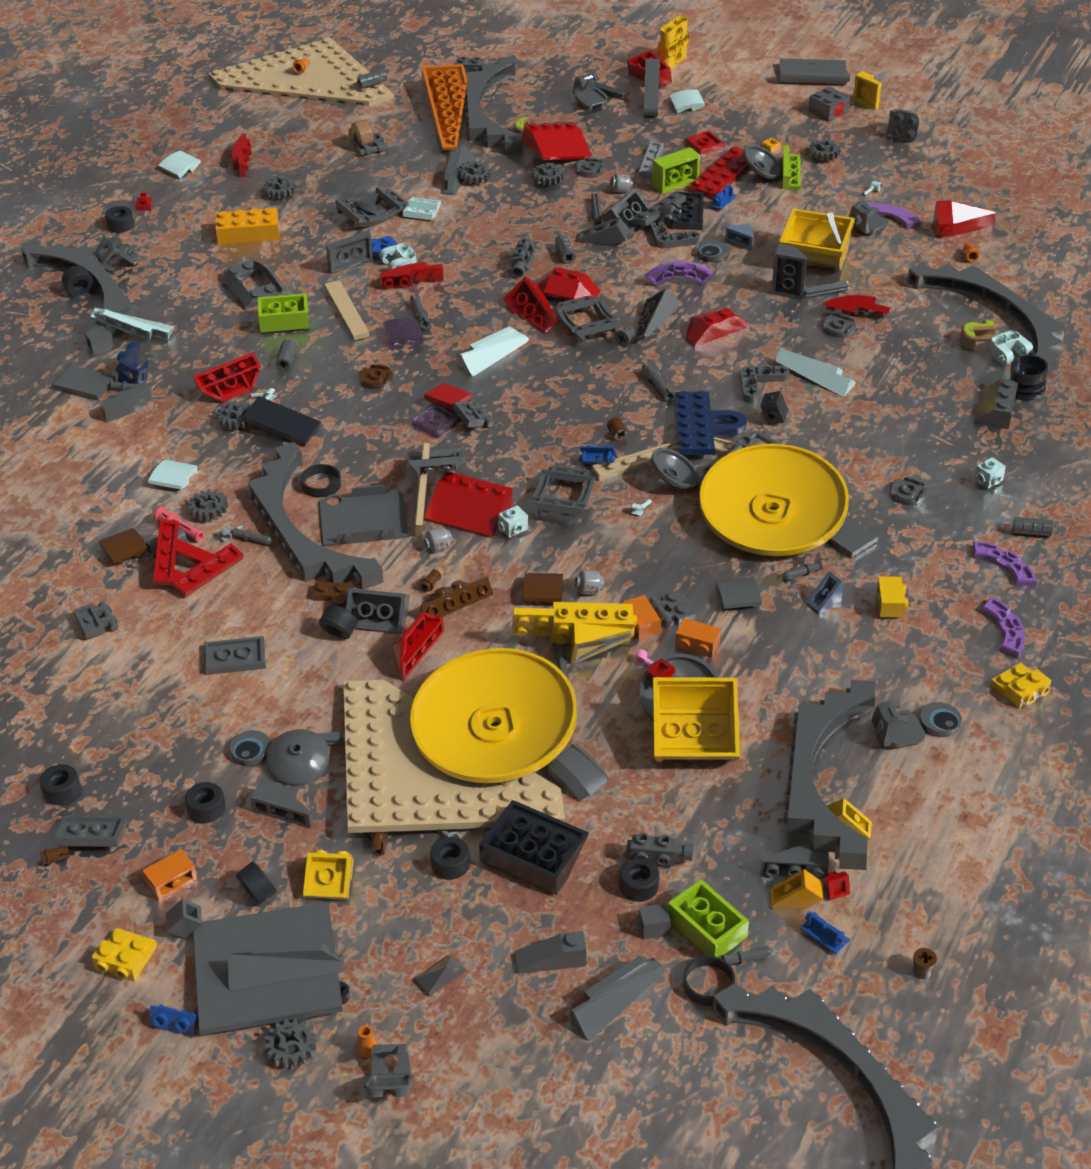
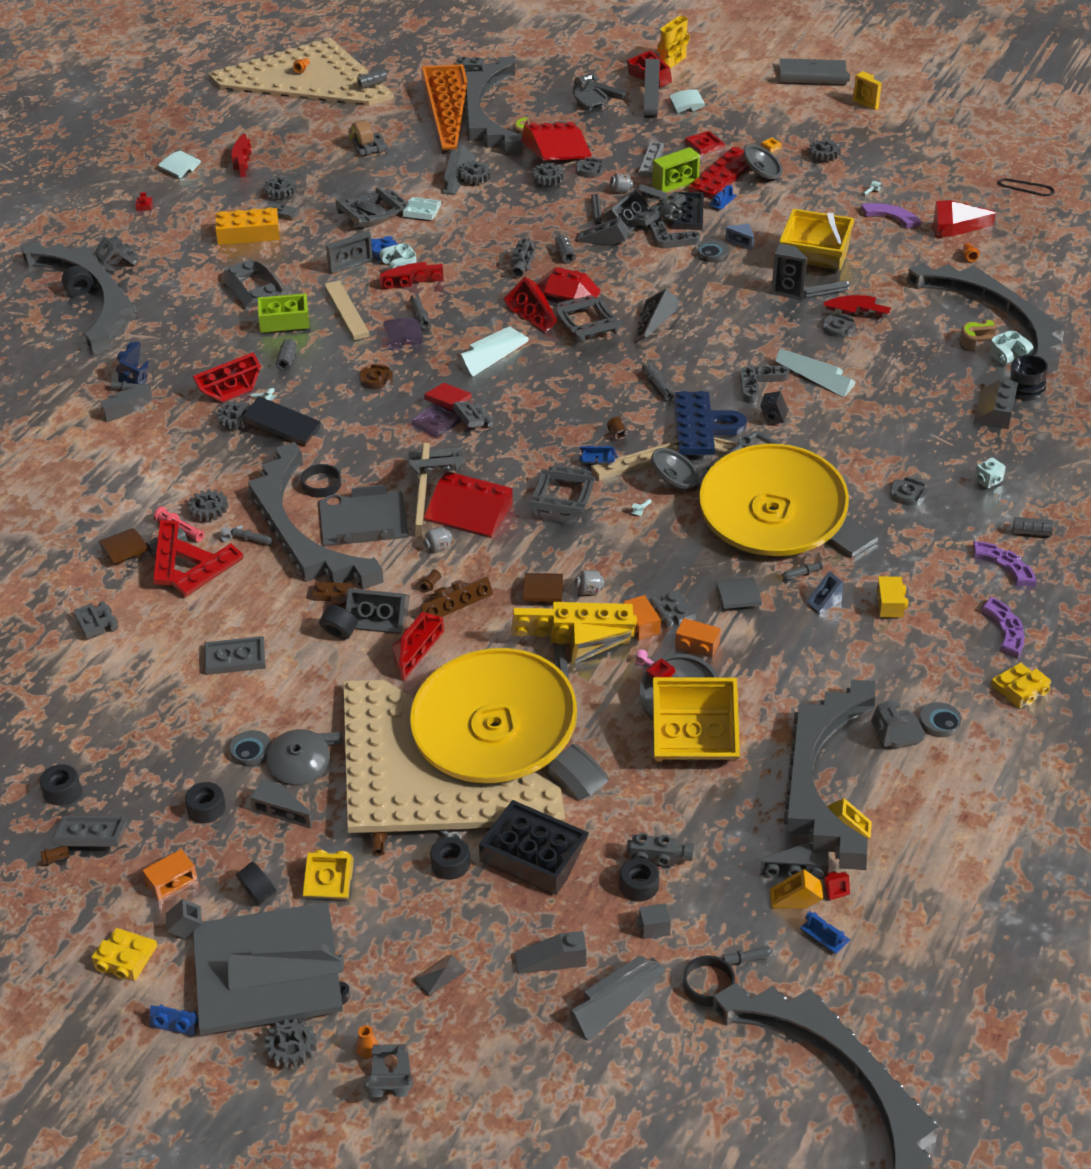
(84, 382): dark grey tile -> none
(119, 219): black tyre -> none
(133, 325): light aqua wedge -> none
(172, 474): light aqua slope -> none
(284, 211): none -> dark grey plate
(513, 521): light aqua brick -> none
(624, 336): dark grey bush -> none
(651, 193): none -> dark grey wing
(678, 268): medium lavender tile -> none
(707, 919): lime brick -> none
(713, 325): red wedge -> none
(788, 171): lime fence -> none
(829, 103): dark grey brick -> none
(867, 219): dark grey piece -> none
(903, 125): dark grey piece -> none
(924, 966): reddish brown bush -> none
(1007, 179): none -> black piece

